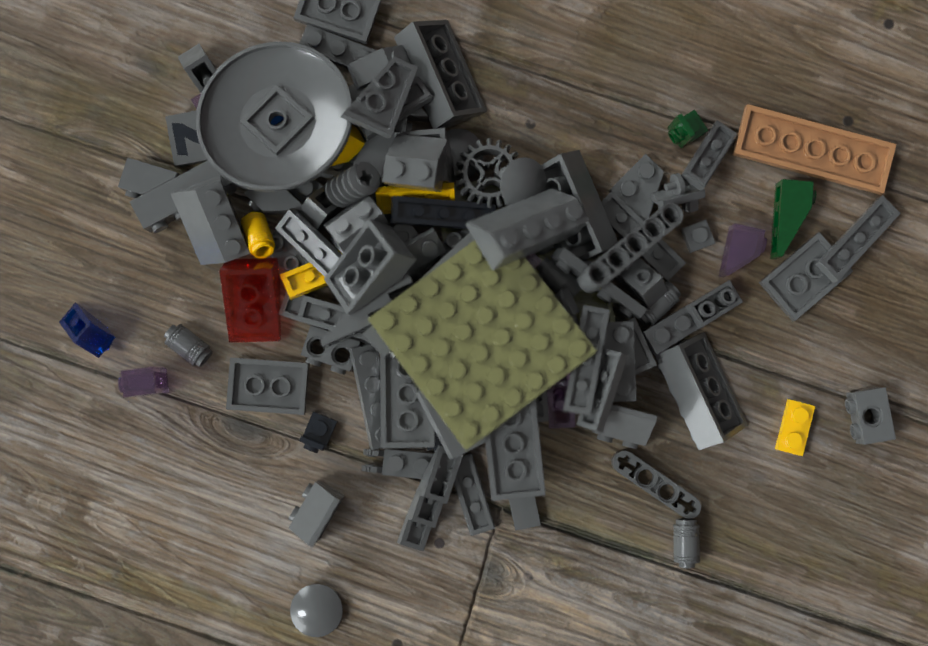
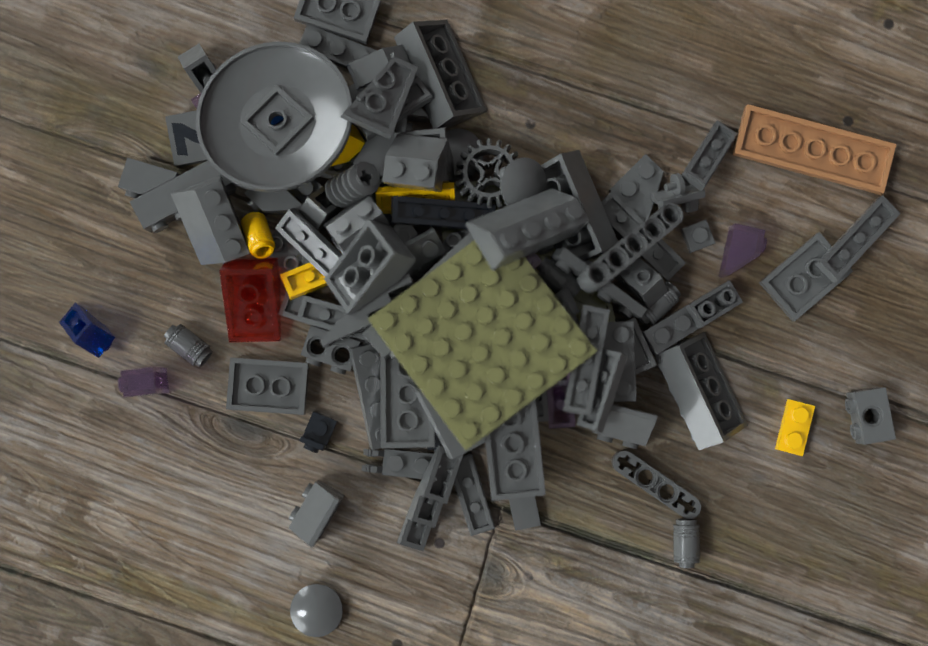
(686, 129): dark green bracket -> none
(791, 206): dark green slope -> none

